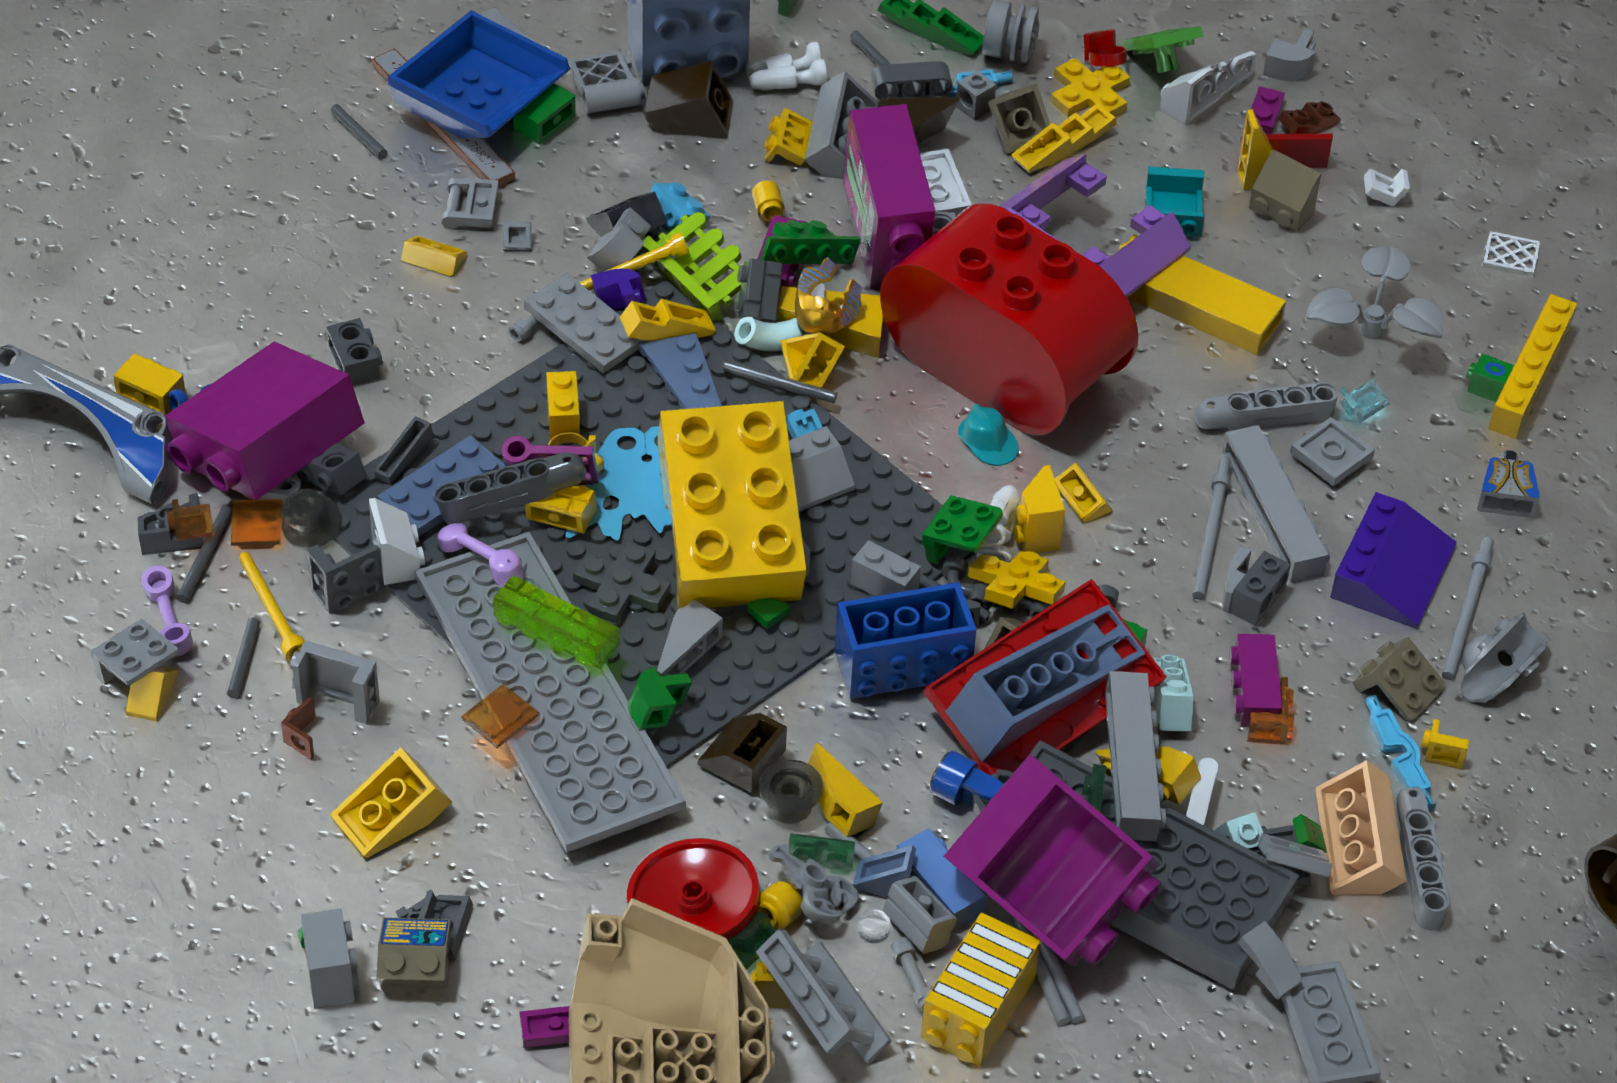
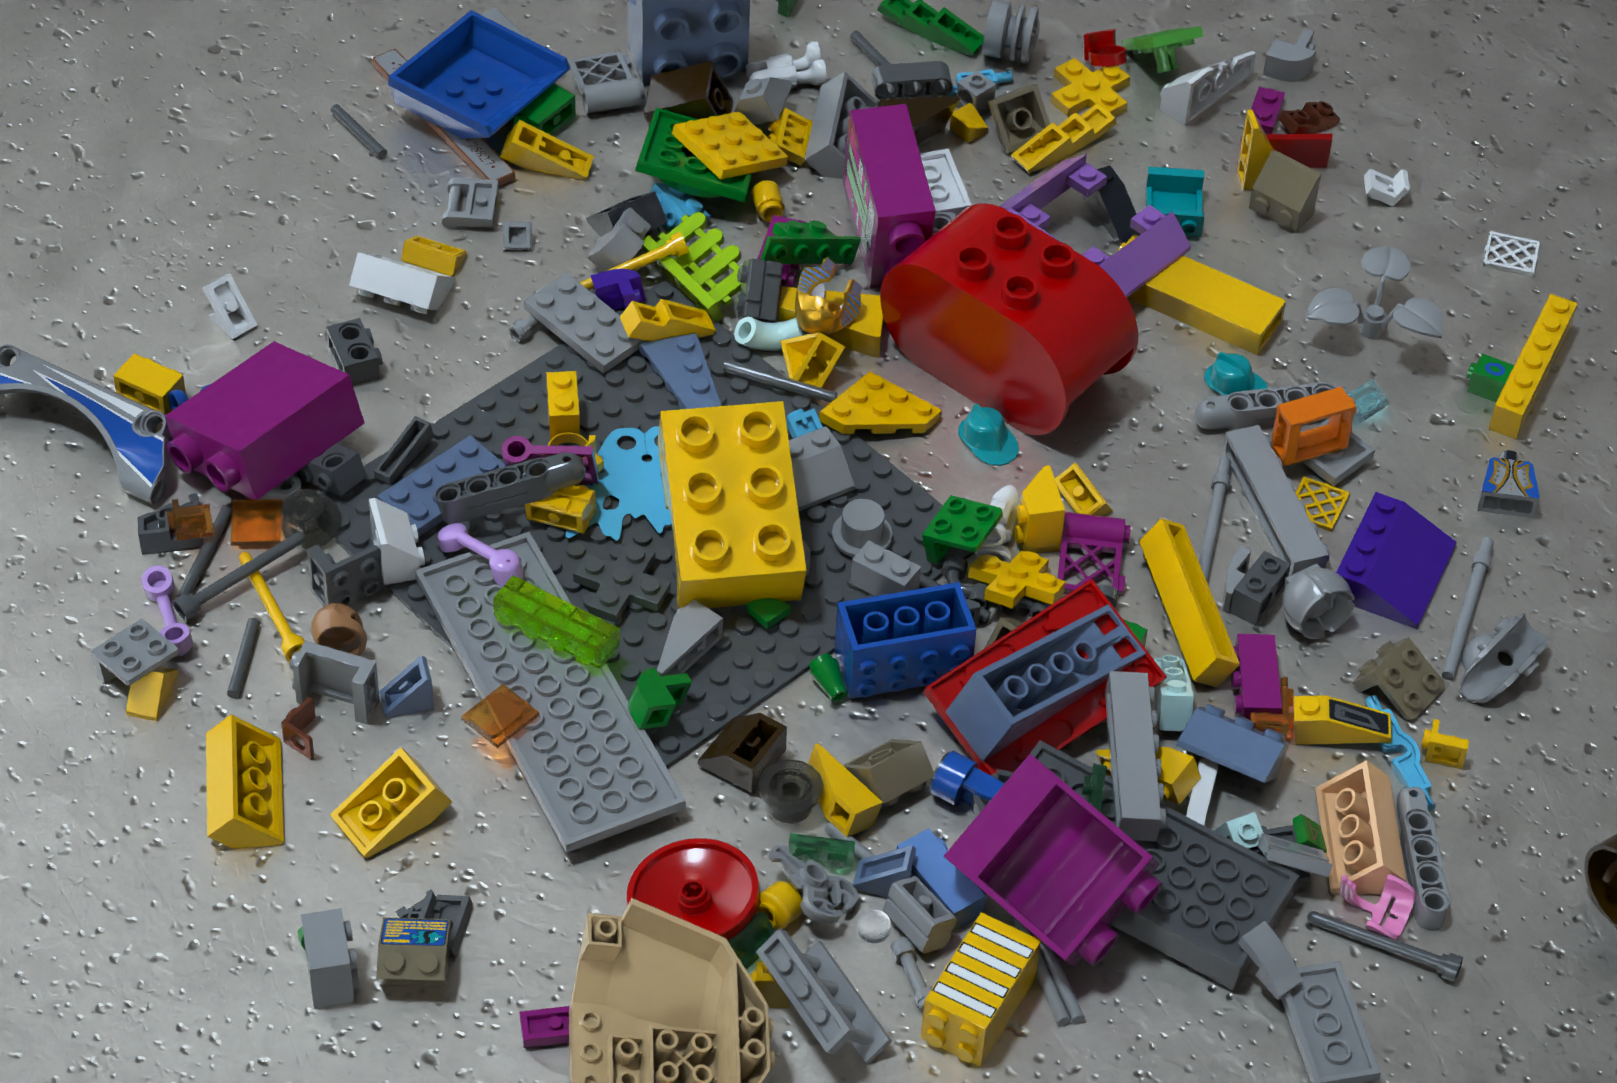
(189, 604): none -> dark grey piece
(229, 306): none -> white slope
(244, 785): none -> yellow slope
(337, 626): none -> medium nougat helmet
(400, 282): none -> white slope
(409, 691): none -> sand blue slope
(544, 153): none -> yellow slope
(678, 167): none -> green piece
(730, 145): none -> yellow plate
(763, 99): none -> light grey slope
(827, 674): none -> green cone
(861, 522): none -> light grey piece
(880, 407): none -> yellow plate
(893, 769): none -> dark tan slope
(967, 123): none -> yellow slope
(1094, 534): none -> magenta piece
(1113, 207): none -> black slope
(1189, 603): none -> yellow brick
(1232, 374): none -> teal piece
(1234, 743): none -> sand blue slope
(1298, 446): none -> orange window
(1317, 601): none -> light grey piece
(1325, 488): none -> yellow window
(1338, 722): none -> yellow slope
(1394, 888): none -> bright pink helmet
(1446, 965): none -> dark grey piece

